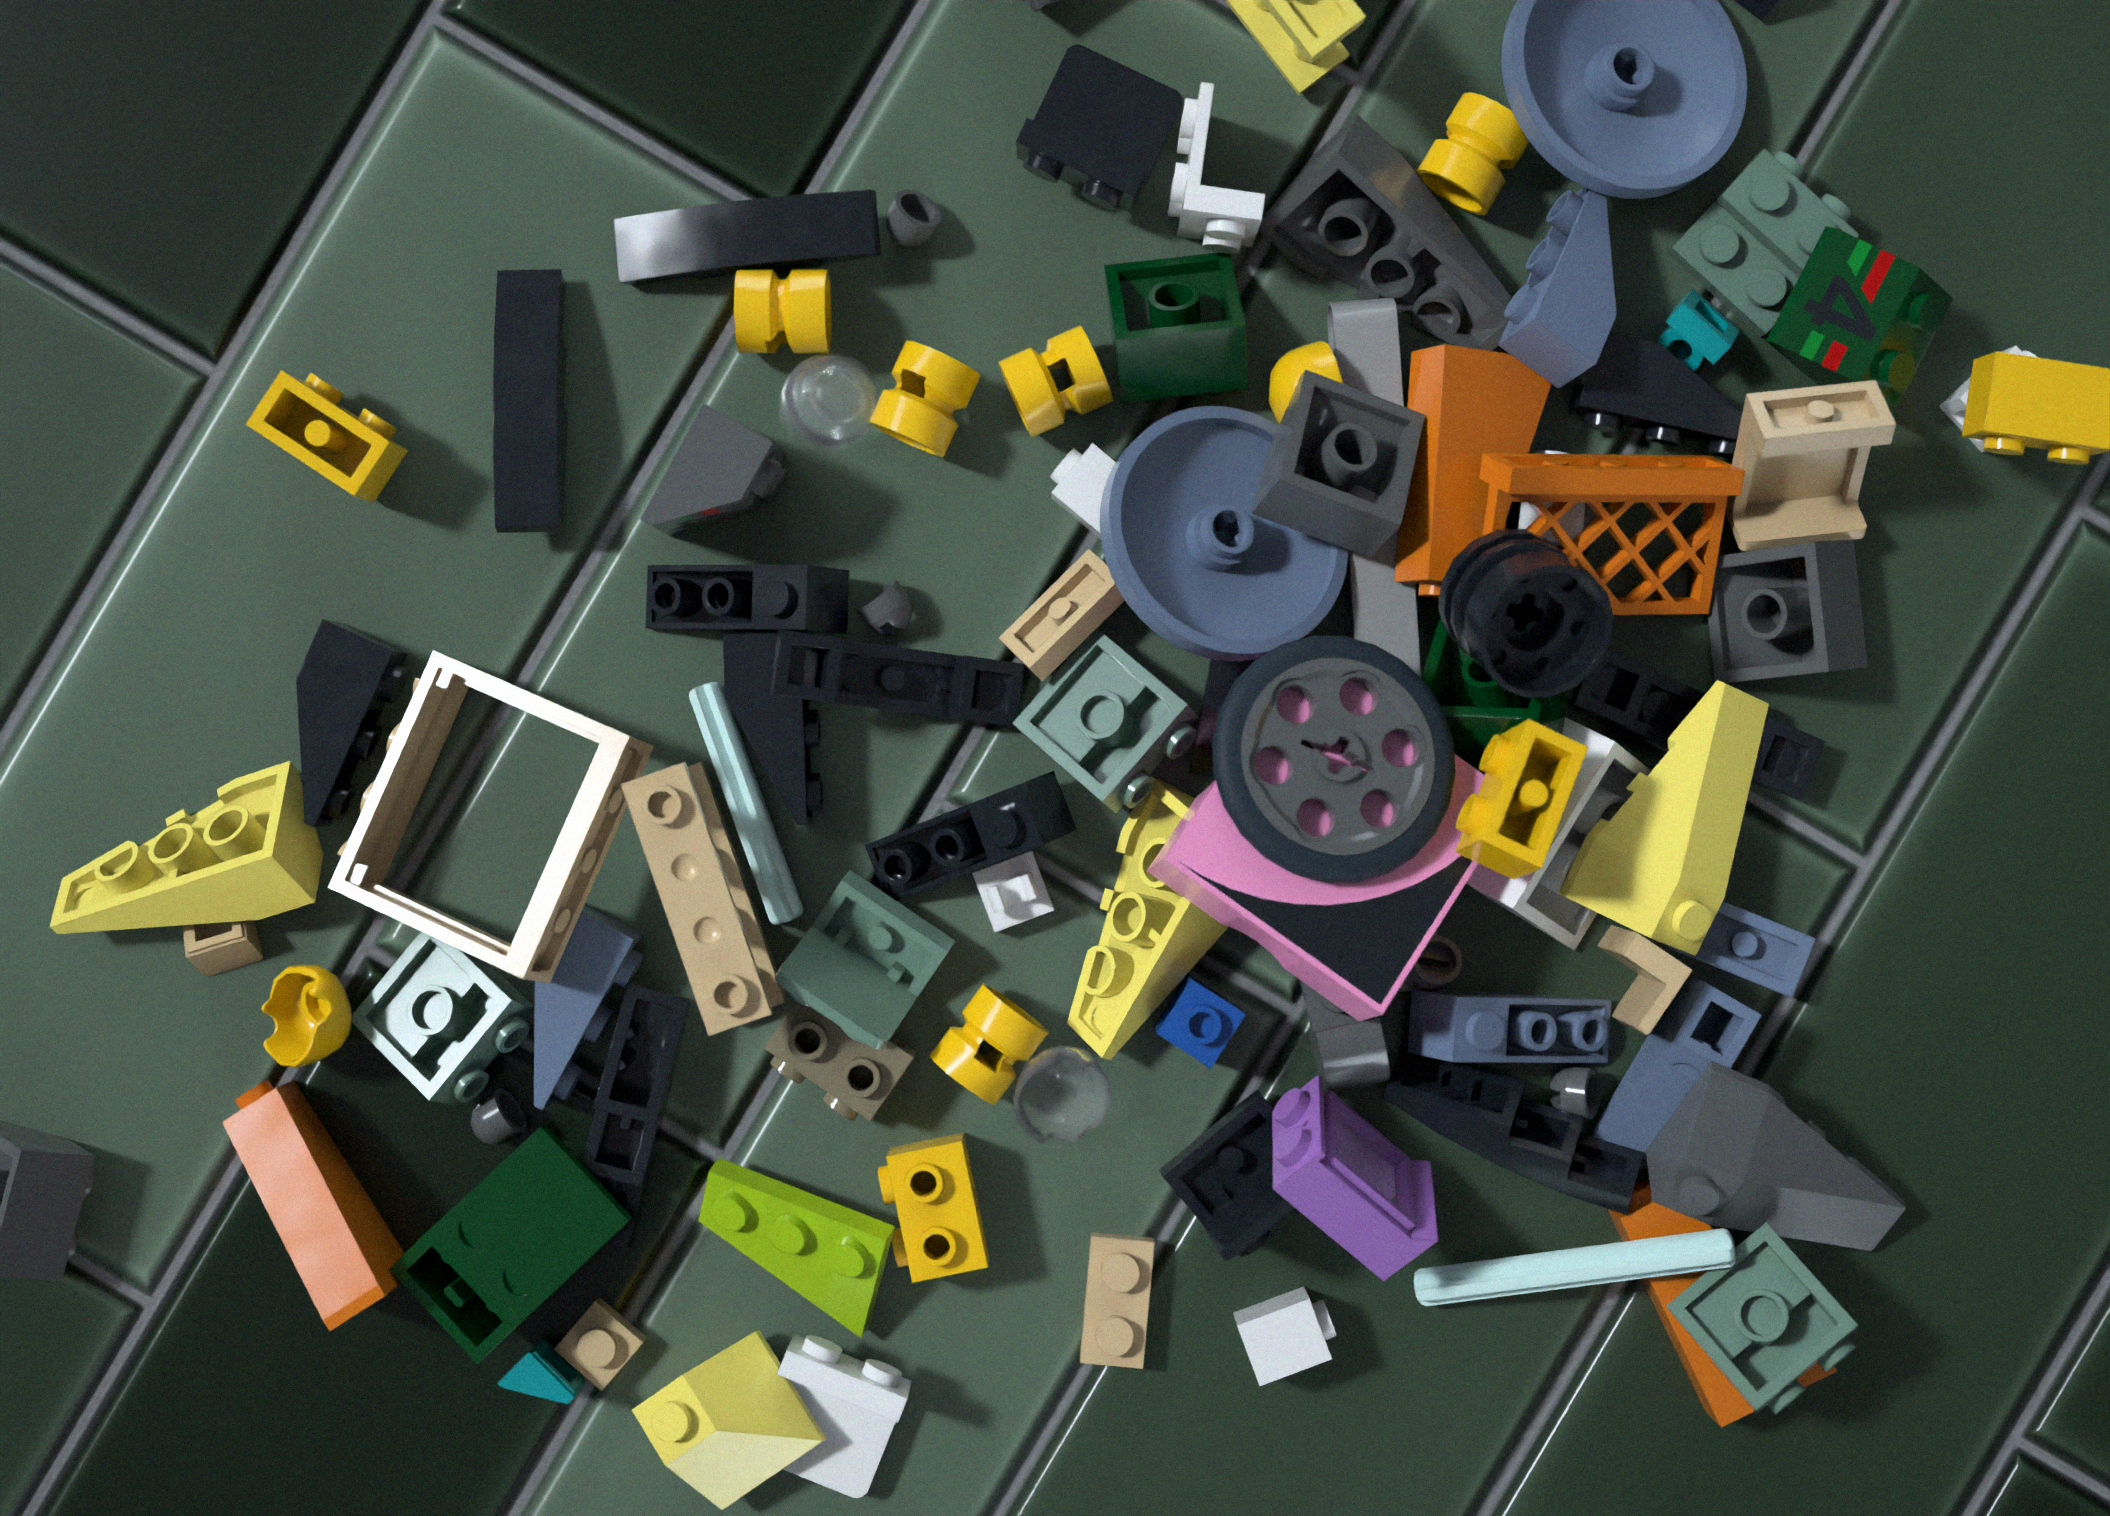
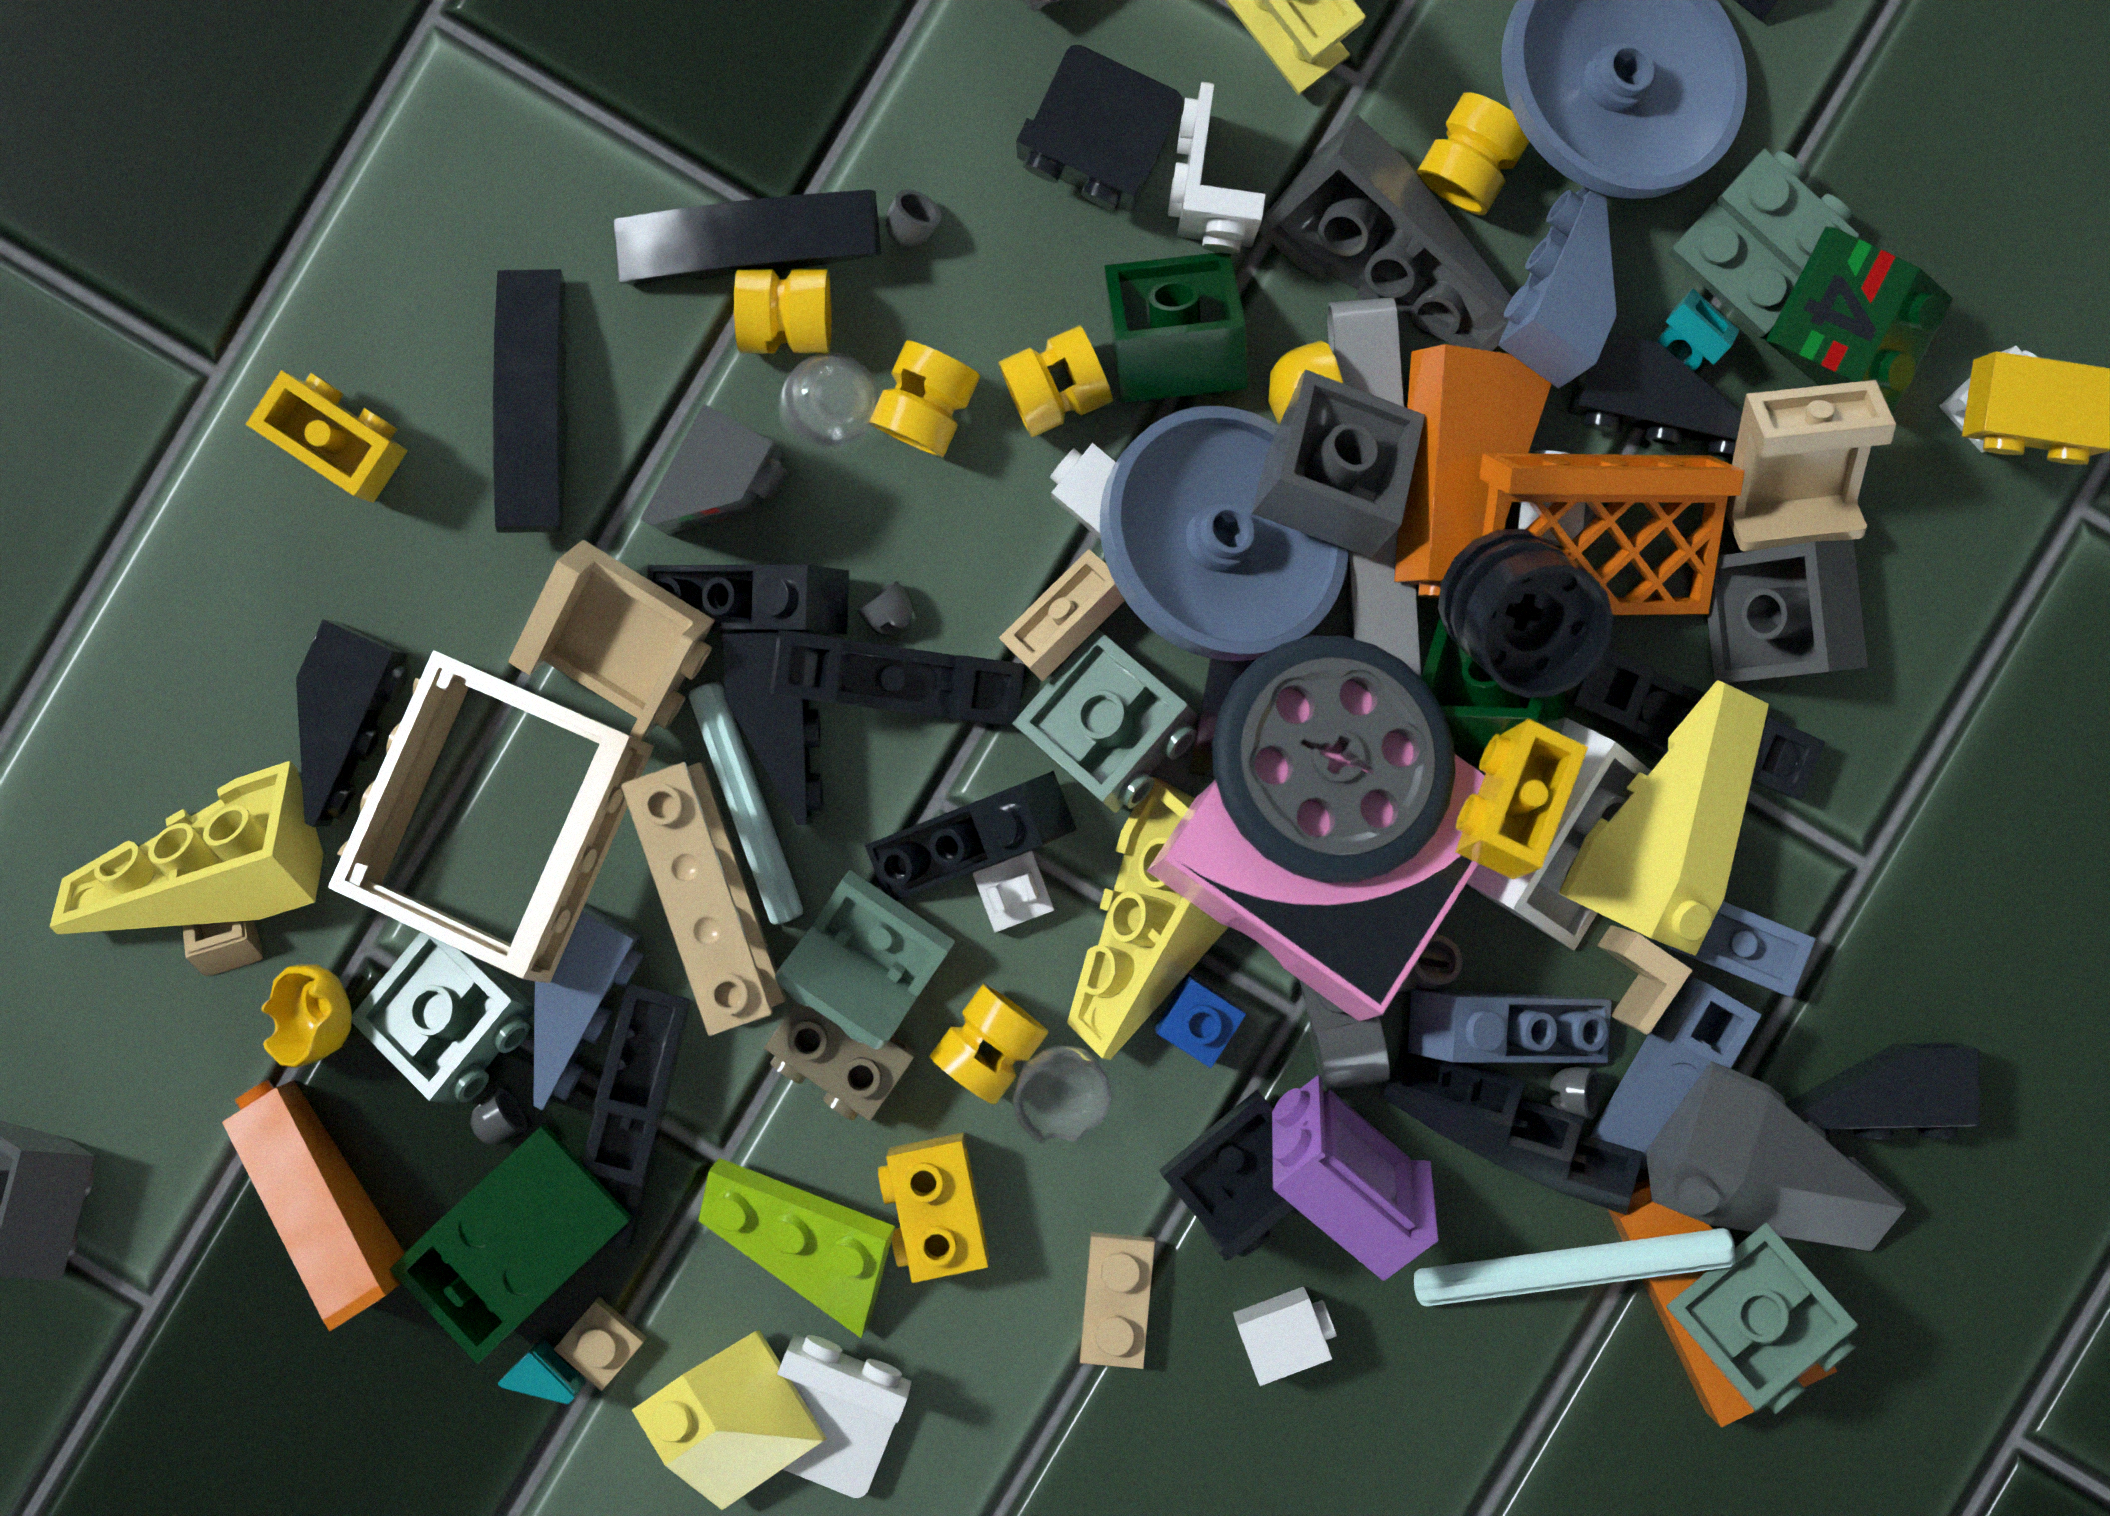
(615, 636): none -> tan panel
(1899, 1088): none -> black slope

